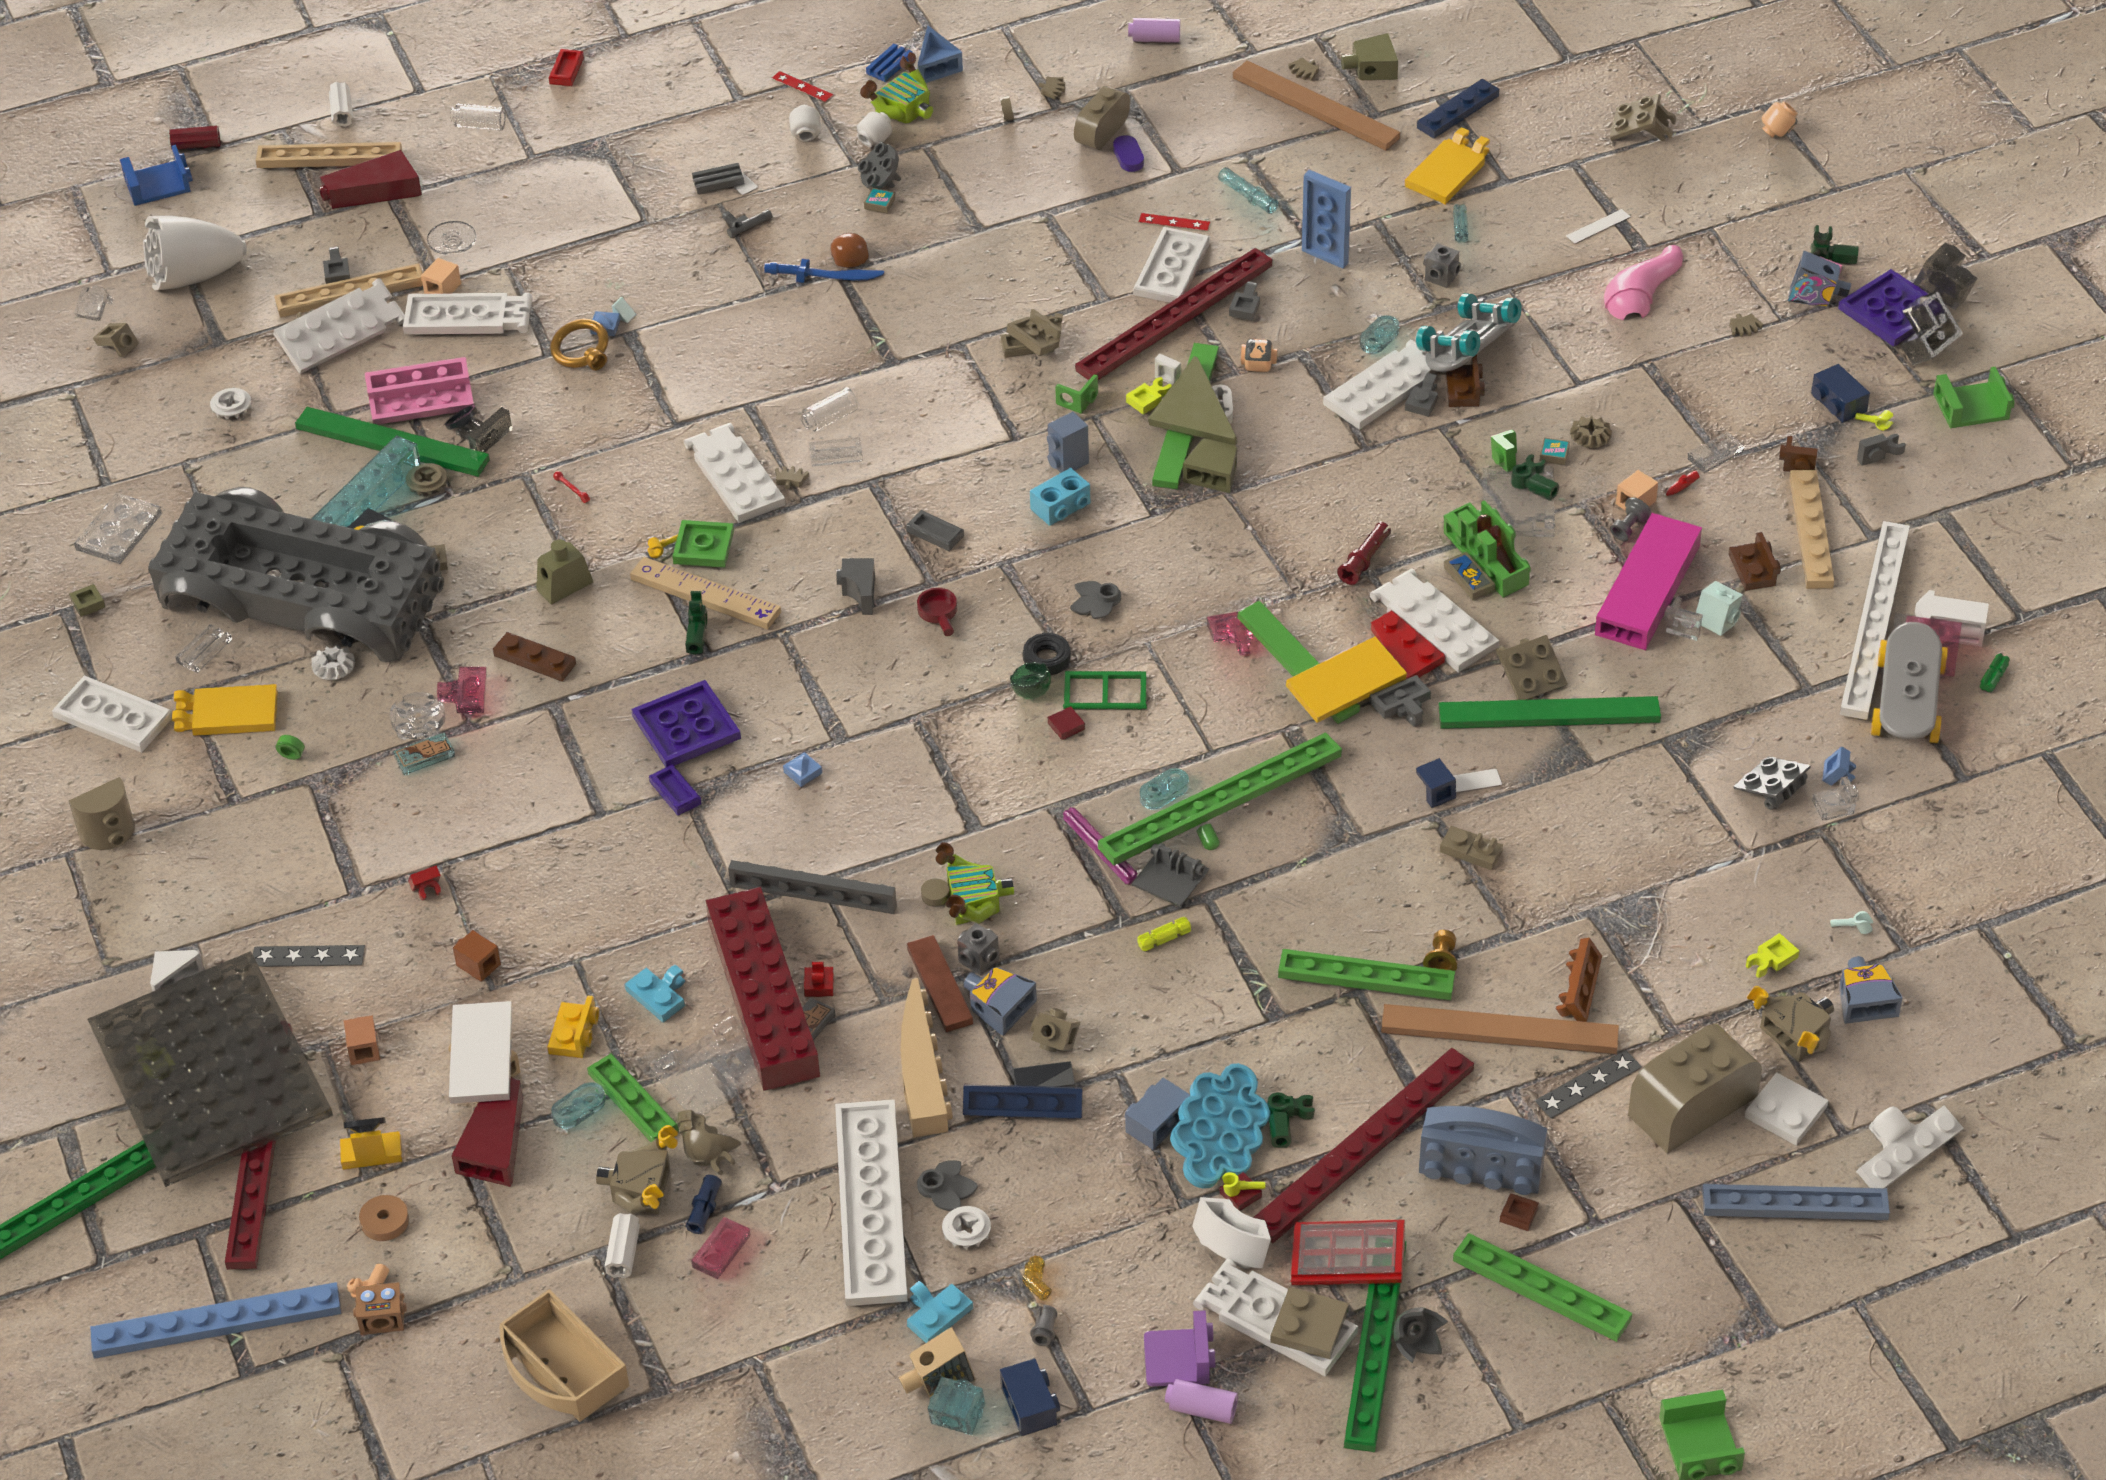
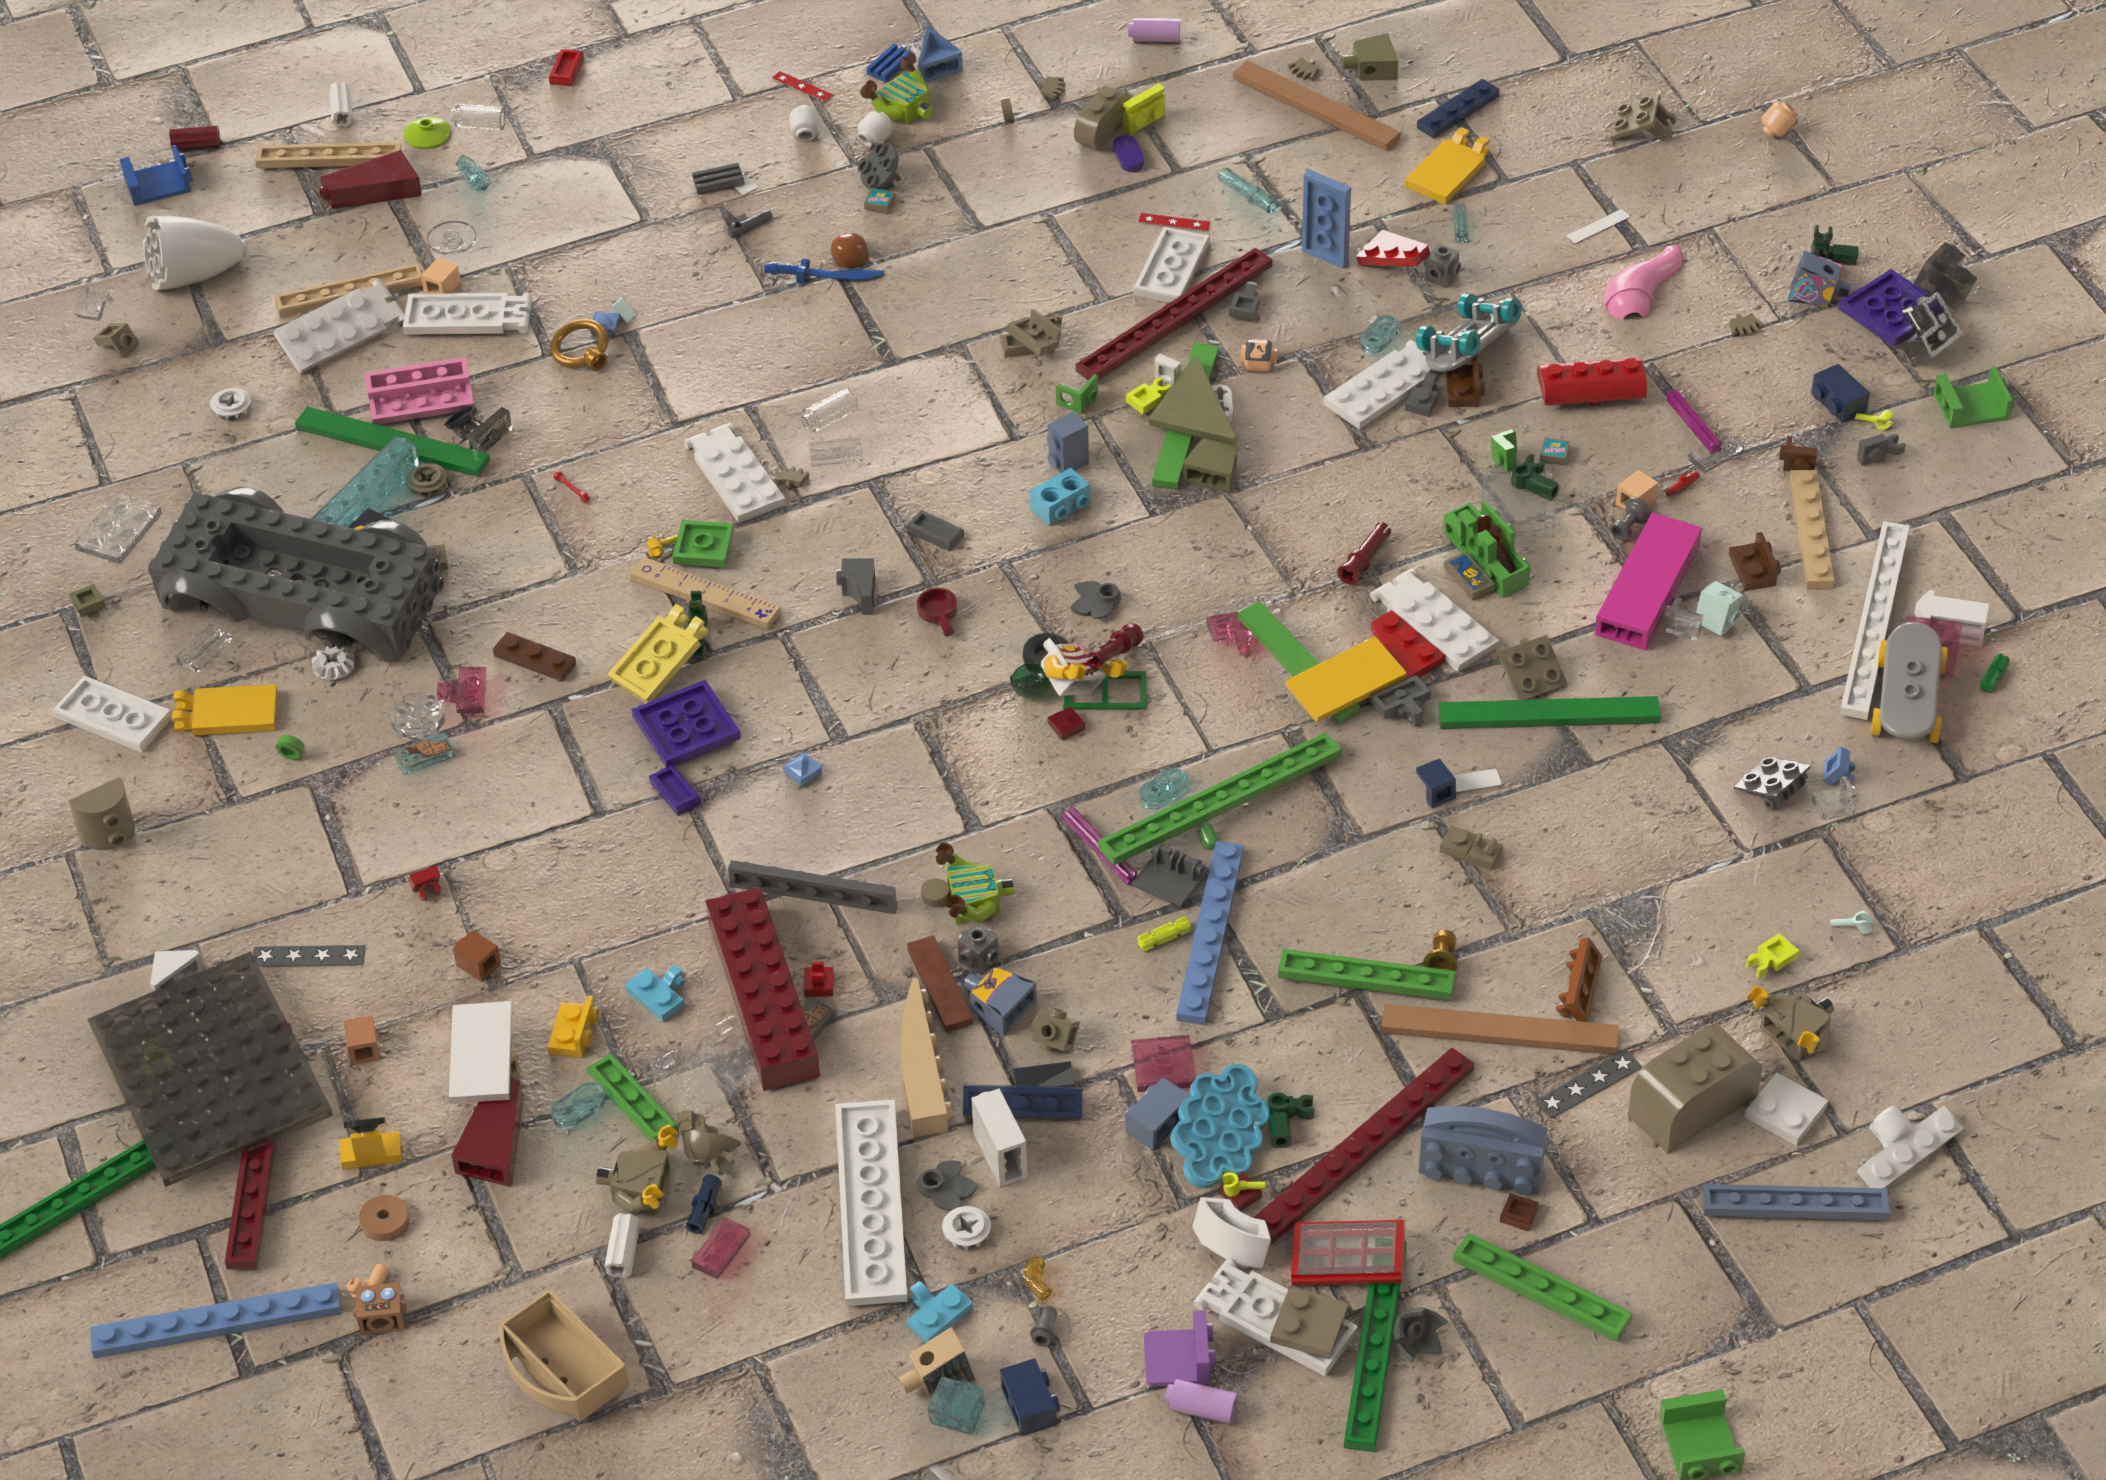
(336, 268): dark grey plate -> none
(427, 132): none -> lime dish
(473, 173): none -> clear light blue plate
(561, 572): olive torso -> none
(658, 654): none -> light yellow tile
(999, 1137): none -> white brick
(1070, 672): none -> torso
(1120, 642): none -> dark red pin
(1144, 109): none -> neon yellow plate
(1163, 1057): none -> clear pink plate
(1210, 933): none -> medium blue plate
(1392, 250): none -> wing
(1581, 435): dark tan gear -> none
(1592, 381): none -> red container
(1694, 421): none -> magenta axle
(1868, 992): sand blue torso -> none

